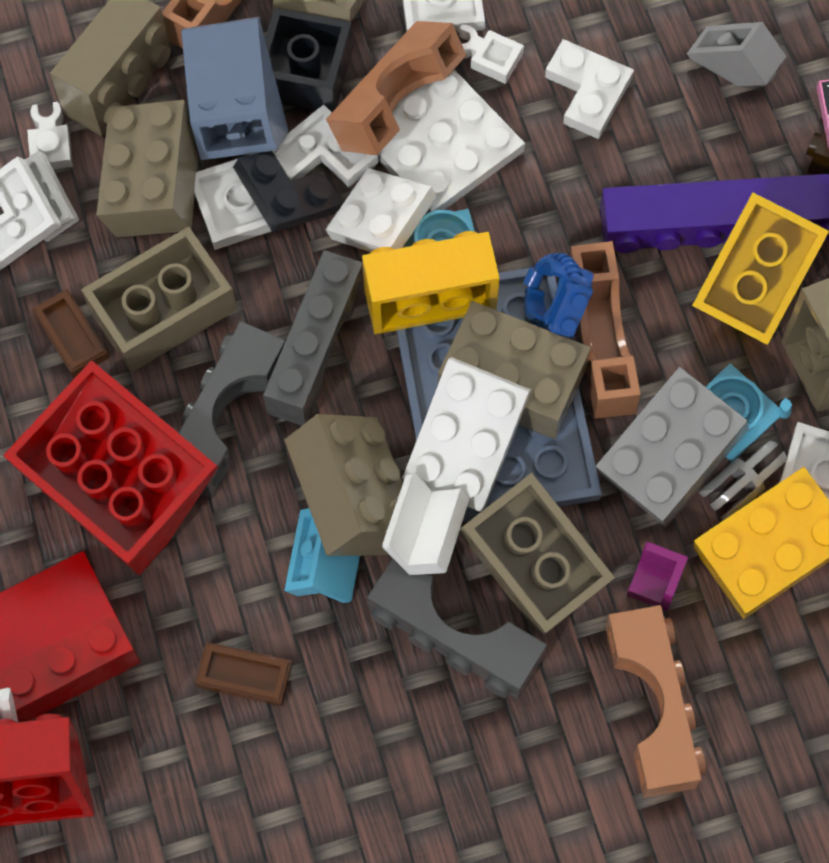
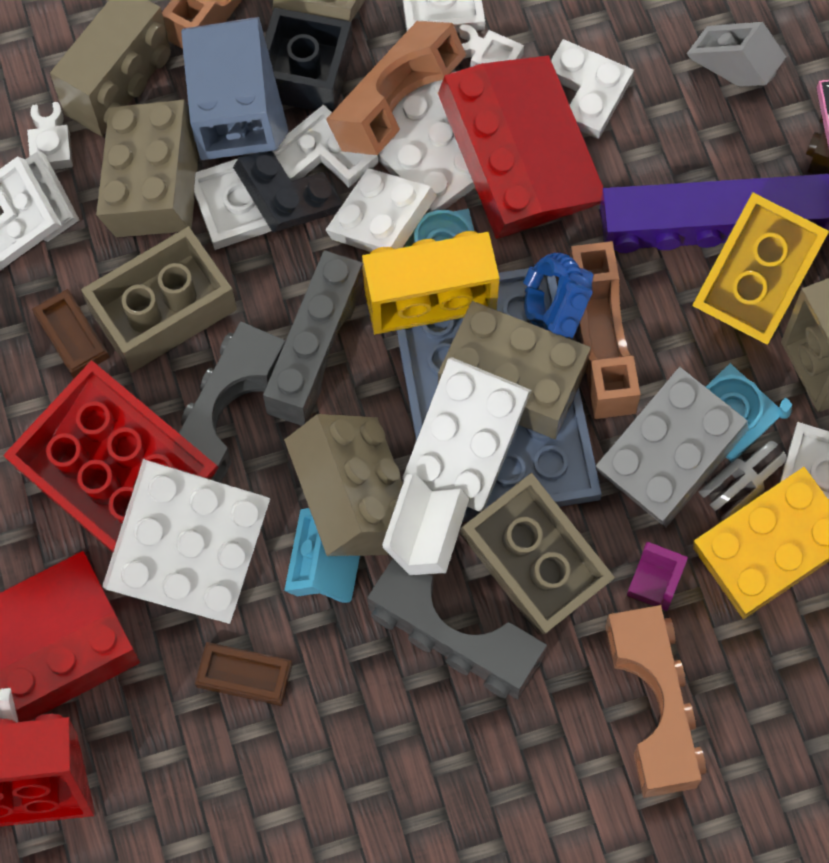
(186, 542): none -> white plate
(520, 143): none -> red slope

